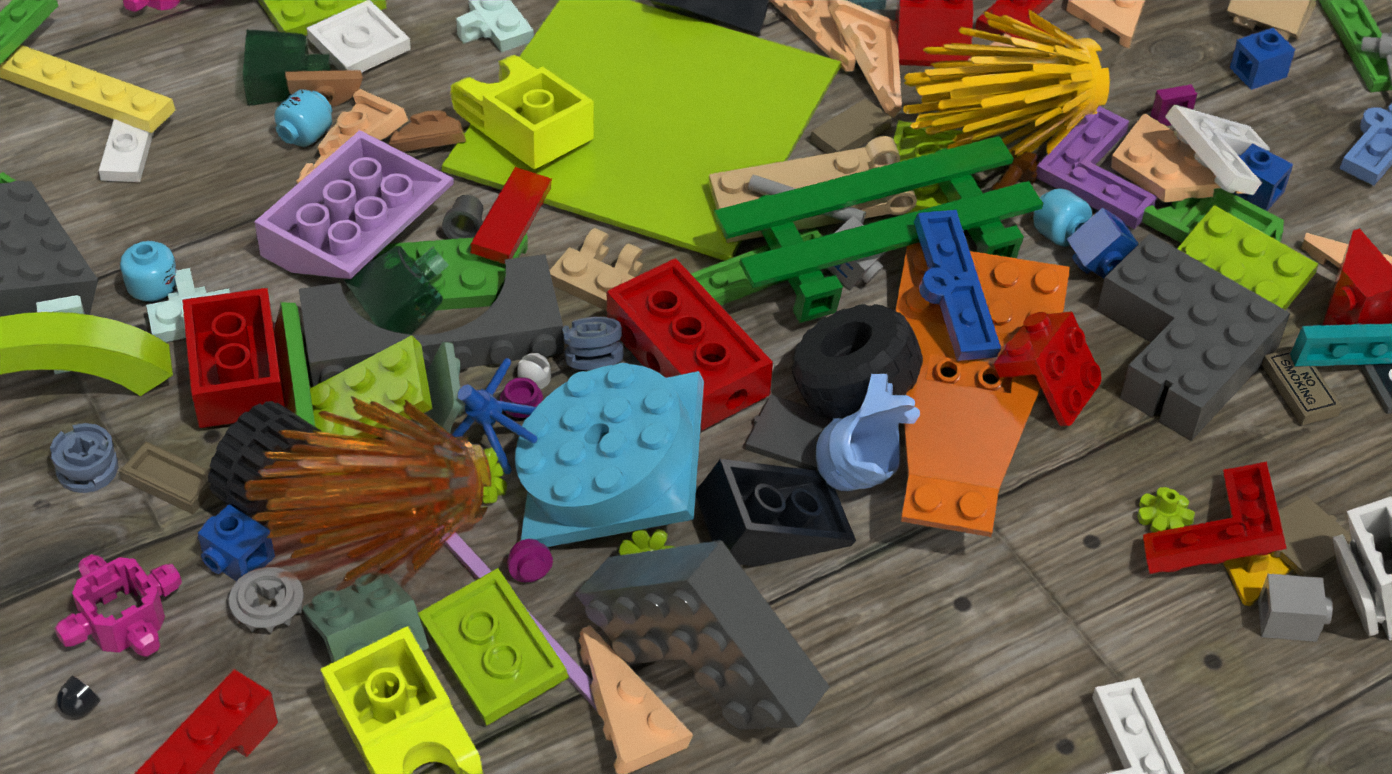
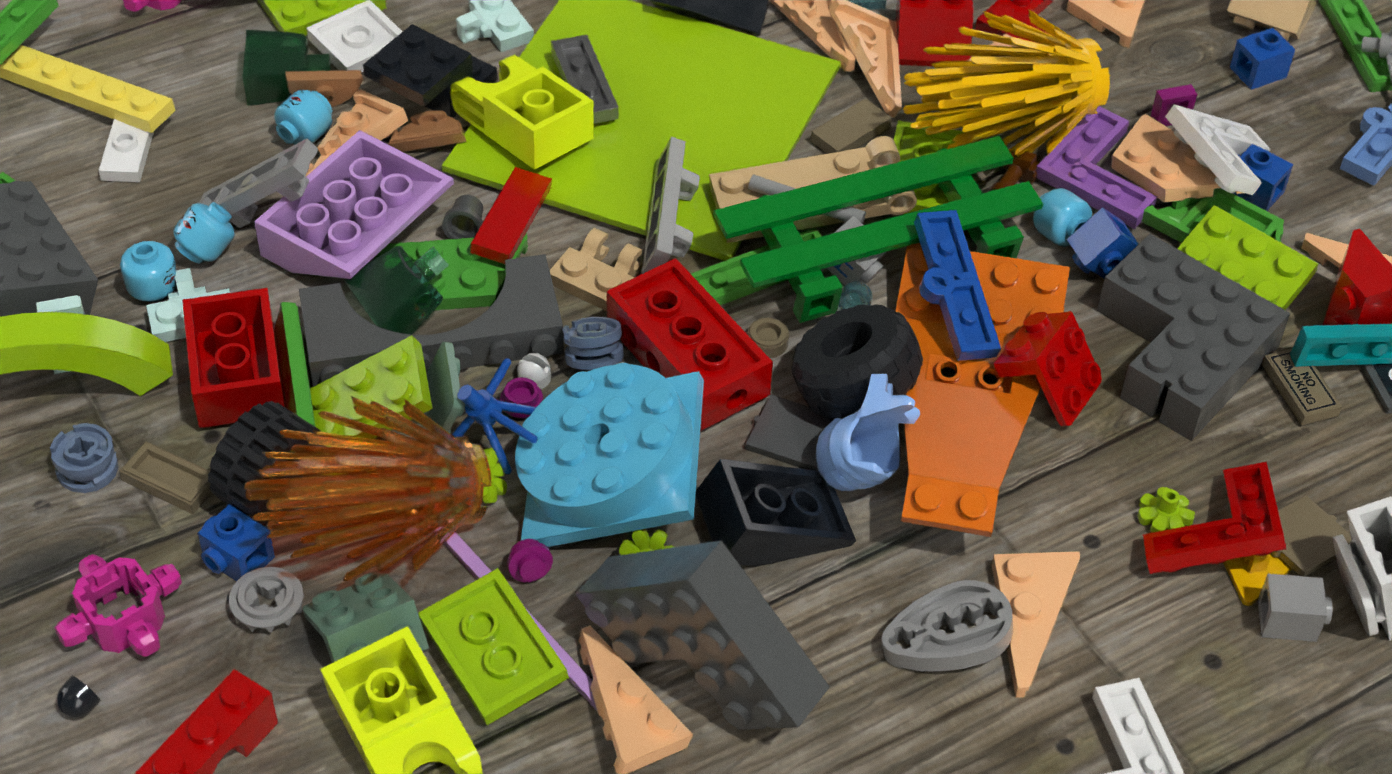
(203, 232): none -> medium azure head
(280, 173): none -> light grey hinge
(425, 68): none -> black bracket
(582, 70): none -> flat silver plate
(670, 185): none -> light grey hinge
(770, 336): none -> dark tan tile
(851, 292): none -> clear light blue hinge
(931, 646): none -> light grey piece
(1036, 591): none -> light nougat wing

